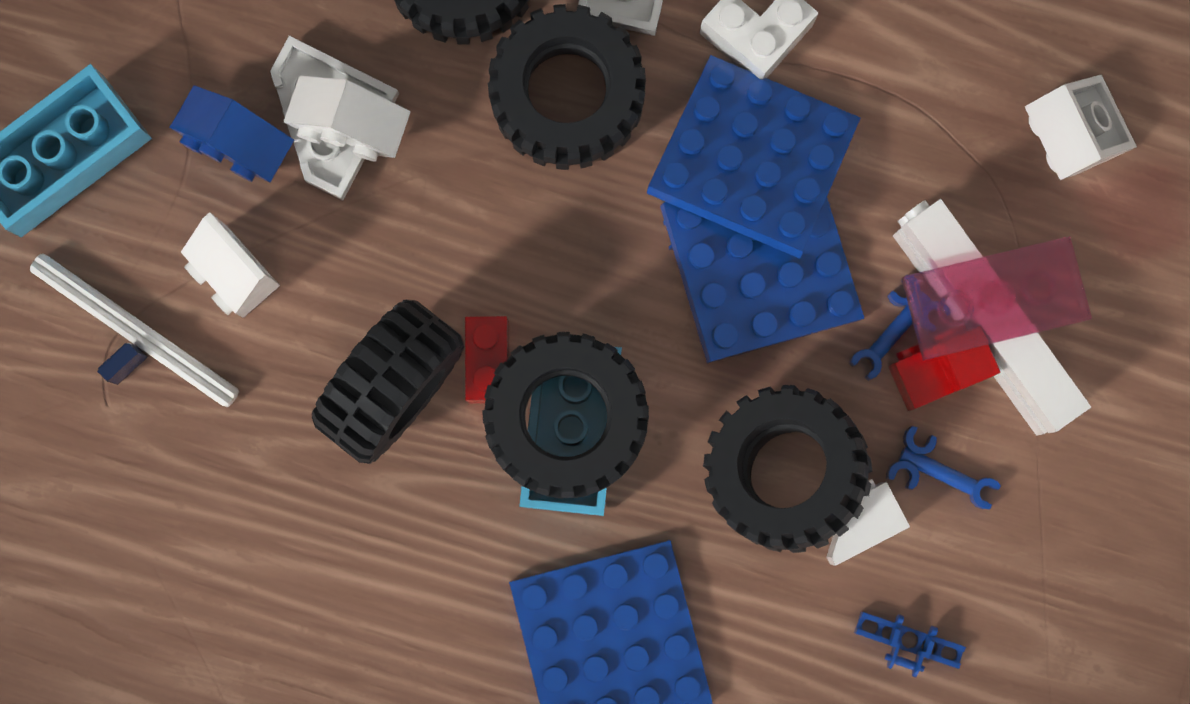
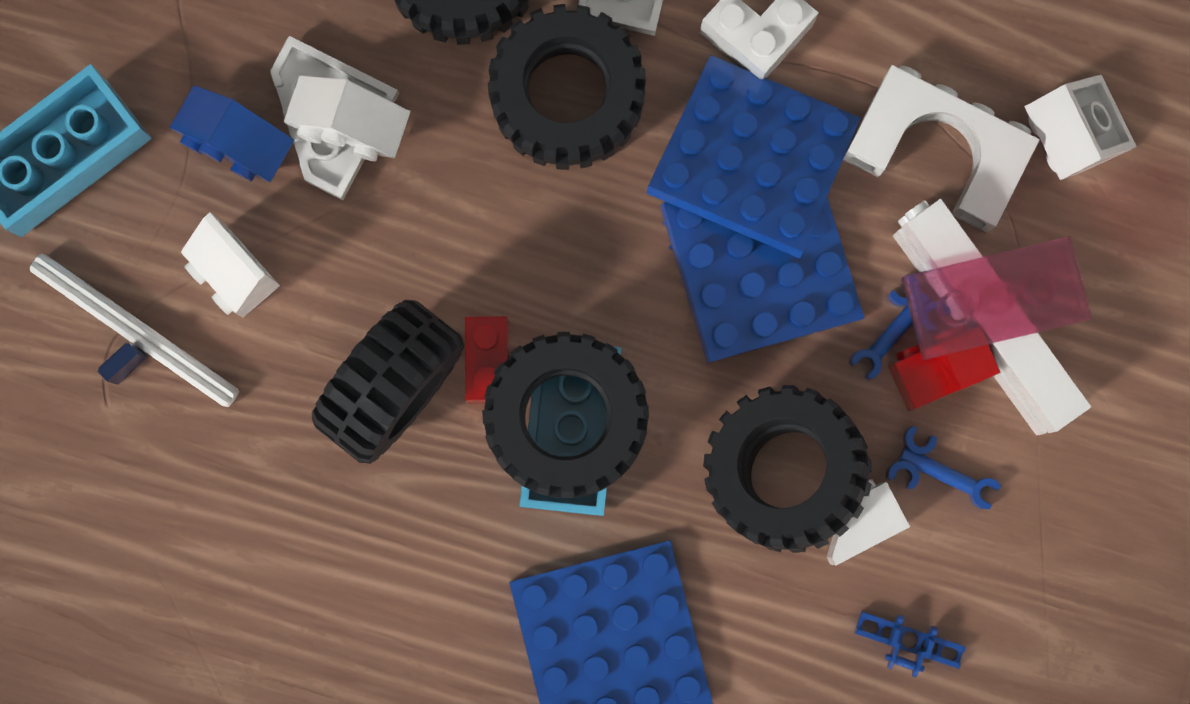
(997, 147): none -> white arch

